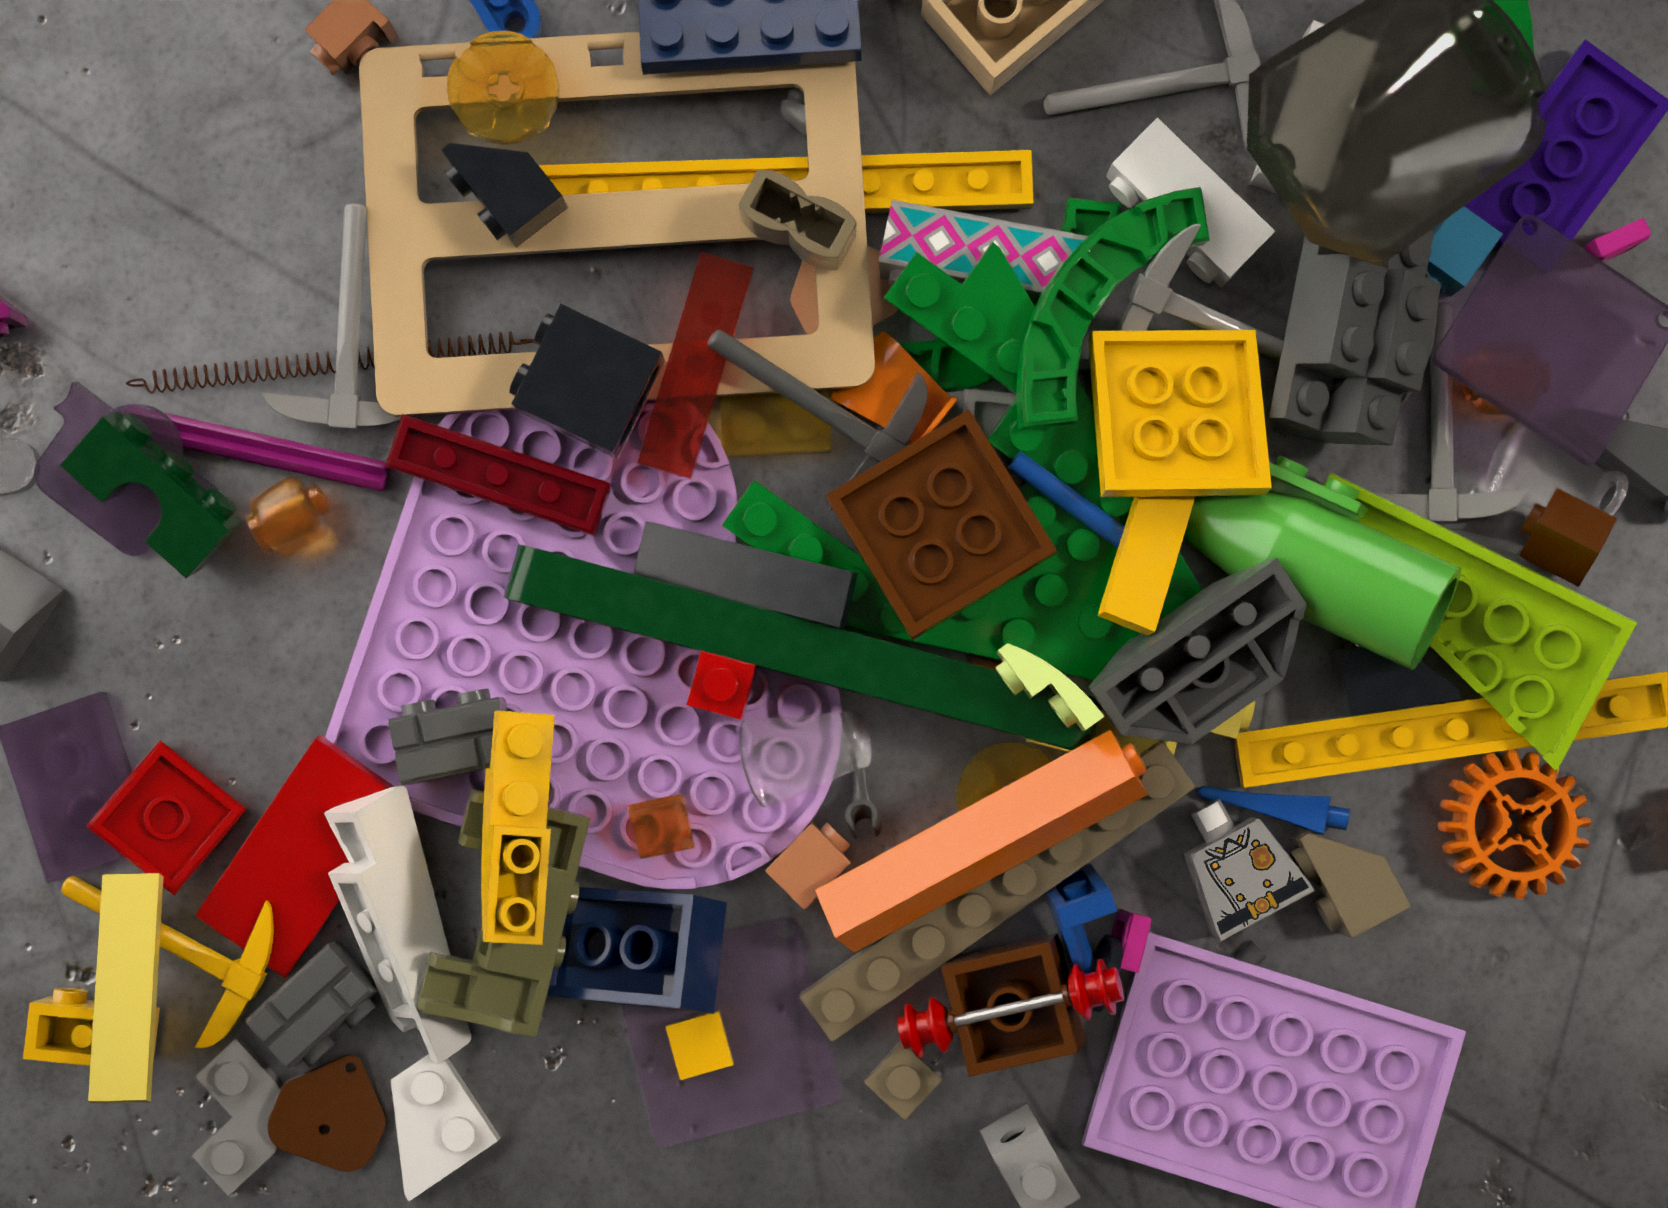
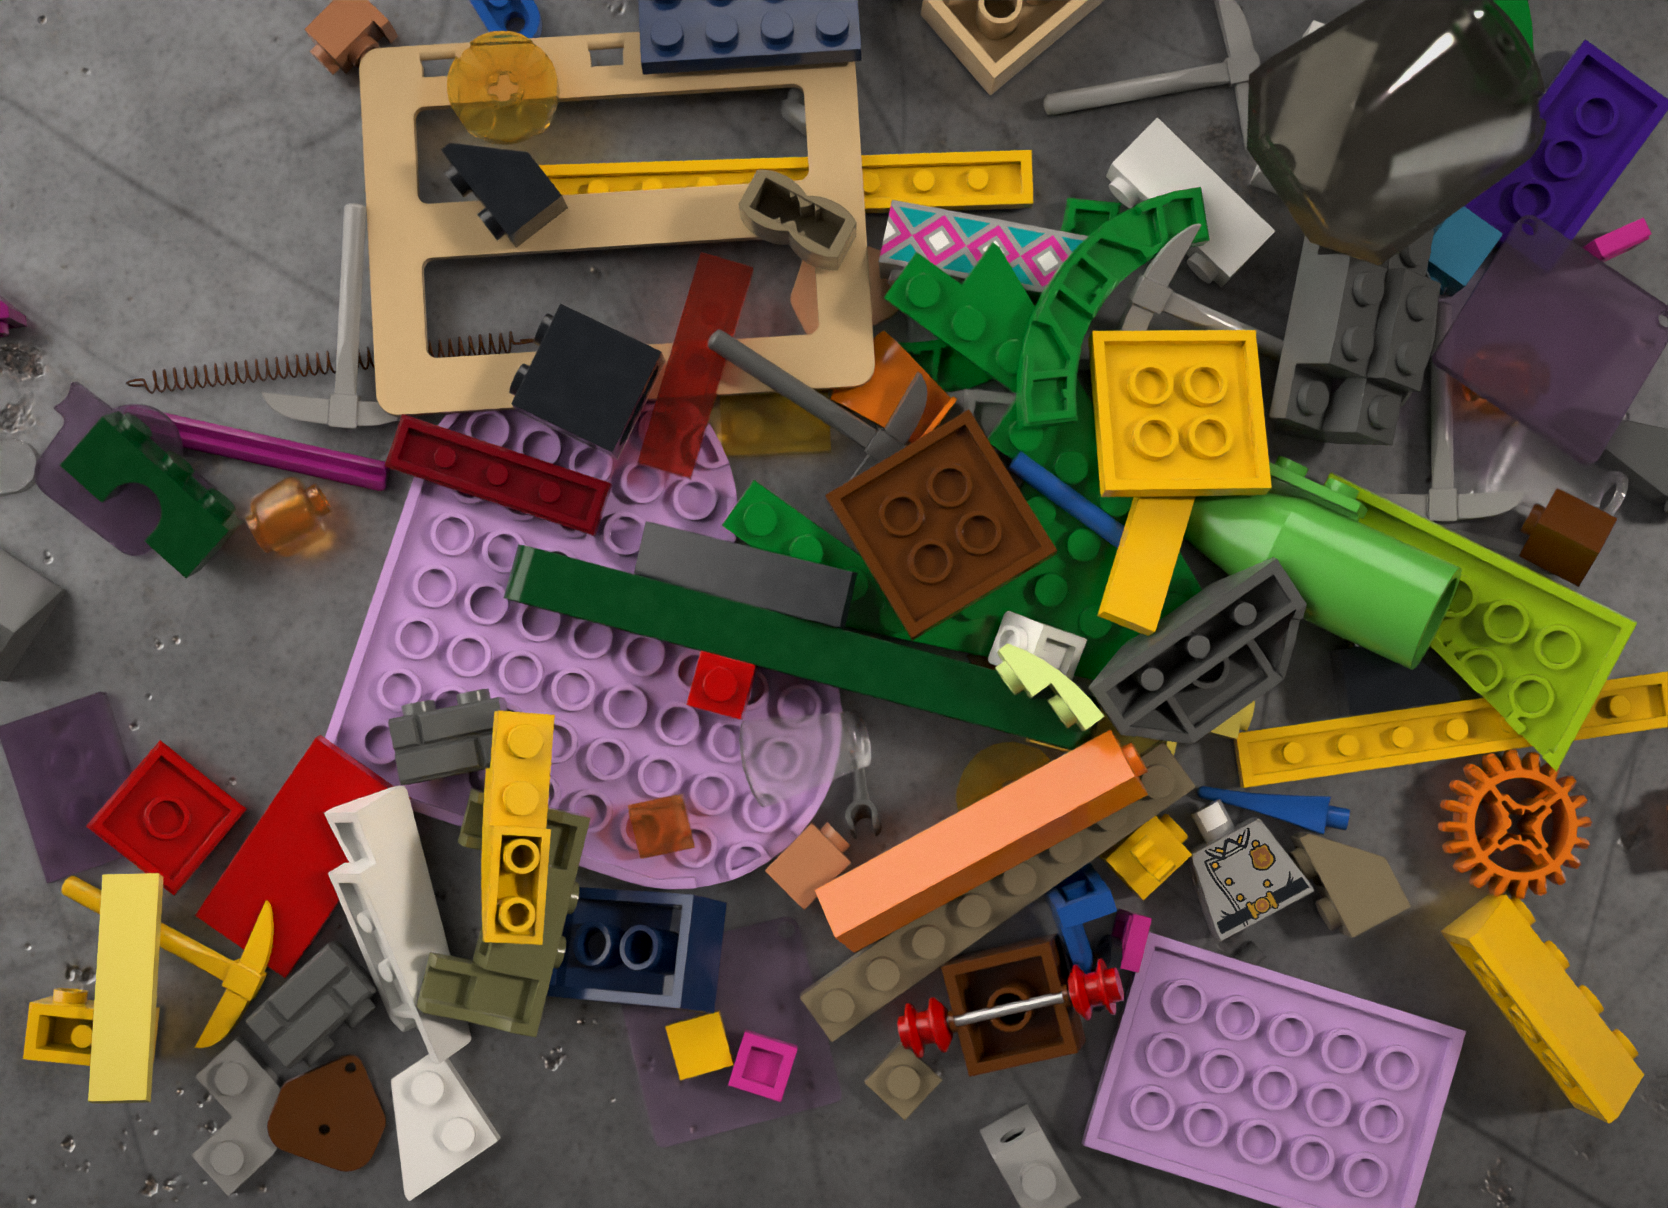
(763, 1065): none -> dark pink plate
(1049, 643): none -> white bracket
(1148, 855): none -> yellow brick
(1546, 1006): none -> yellow slope

